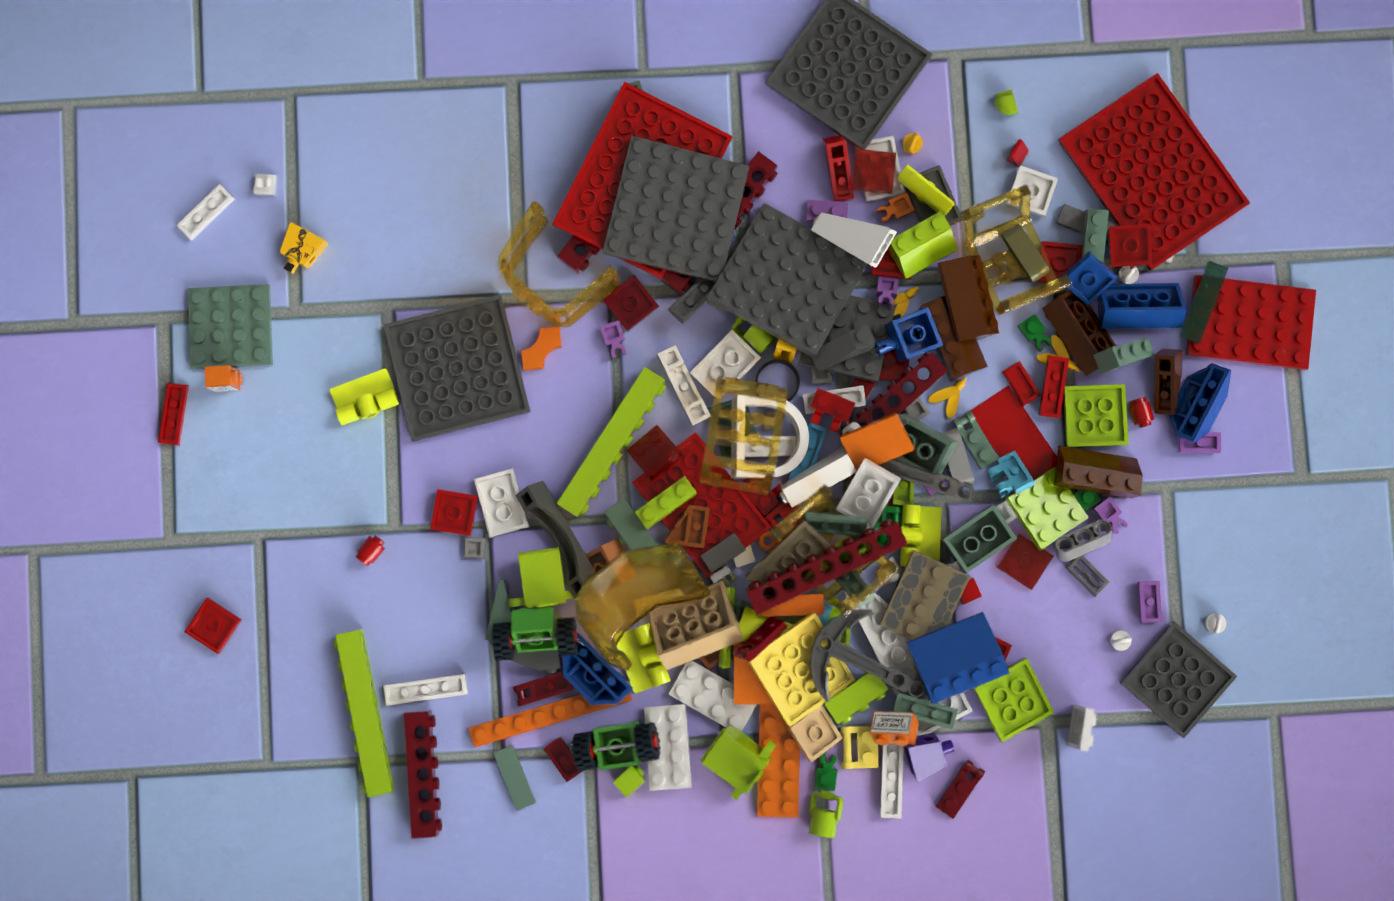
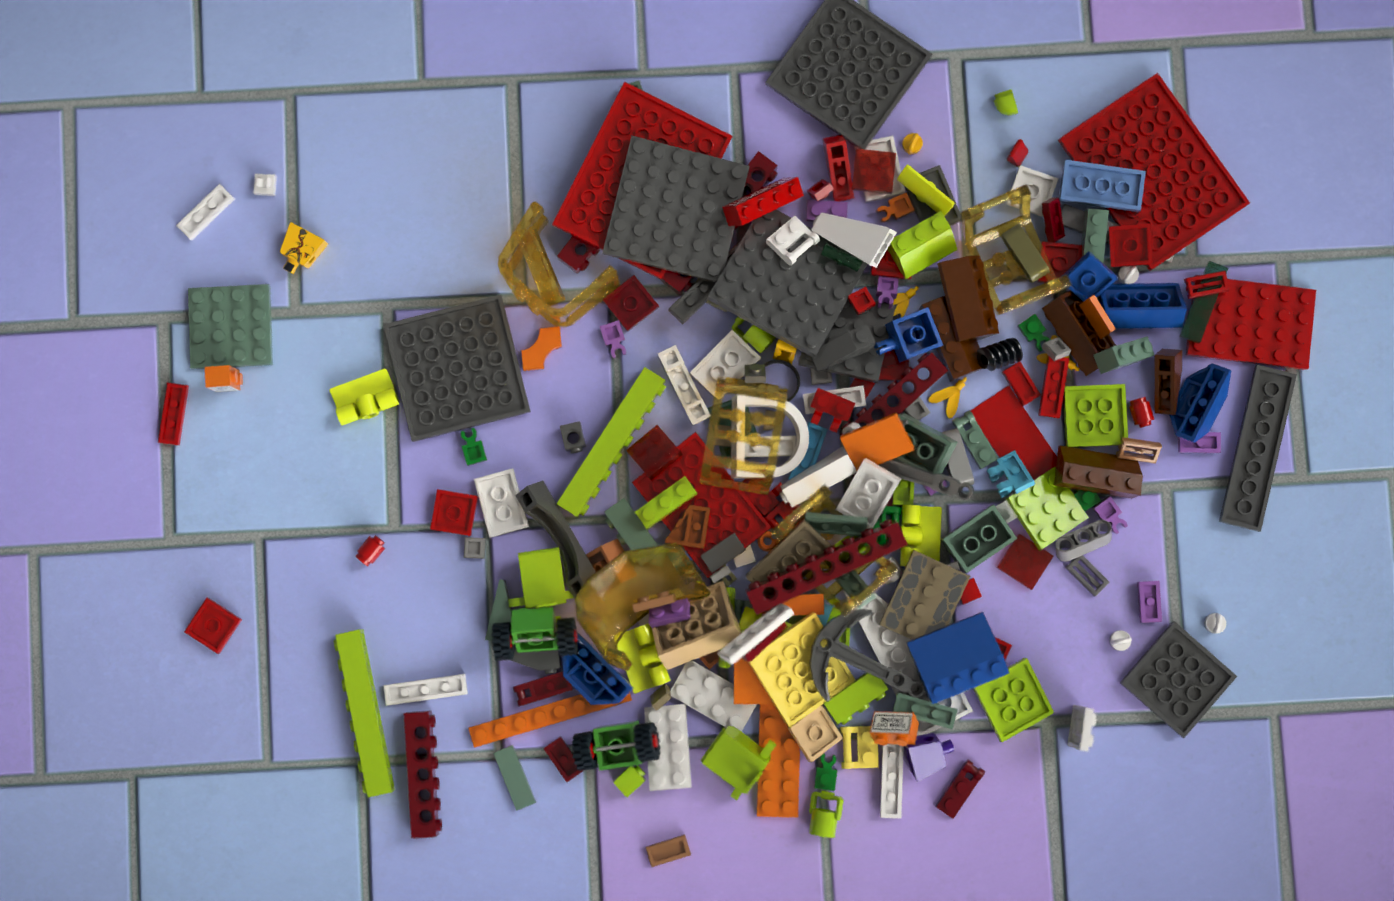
(473, 451): none -> green plate
(541, 267): none -> clear yellow plate
(571, 428): none -> dark grey brick
(660, 697): none -> dark tan tile
(662, 598): none -> medium nougat plate
(668, 850): none -> medium nougat tile
(669, 613): none -> medium lavender plate
(755, 373): none -> flat silver plate
(755, 633): none -> white tile
(763, 201): none -> red brick
(787, 236): none -> white plate
(820, 190): none -> plate
(841, 257): none -> clear green pin
(861, 300): none -> red plate
(999, 354): none -> black piece
(1053, 219): none -> dark red plate
(1056, 349): none -> light grey tile
(1097, 316): none -> orange tile
(1102, 185): none -> medium blue plate
(1140, 447): none -> medium nougat tile
(1190, 288): none -> red tile
(1257, 448): none -> dark grey plate

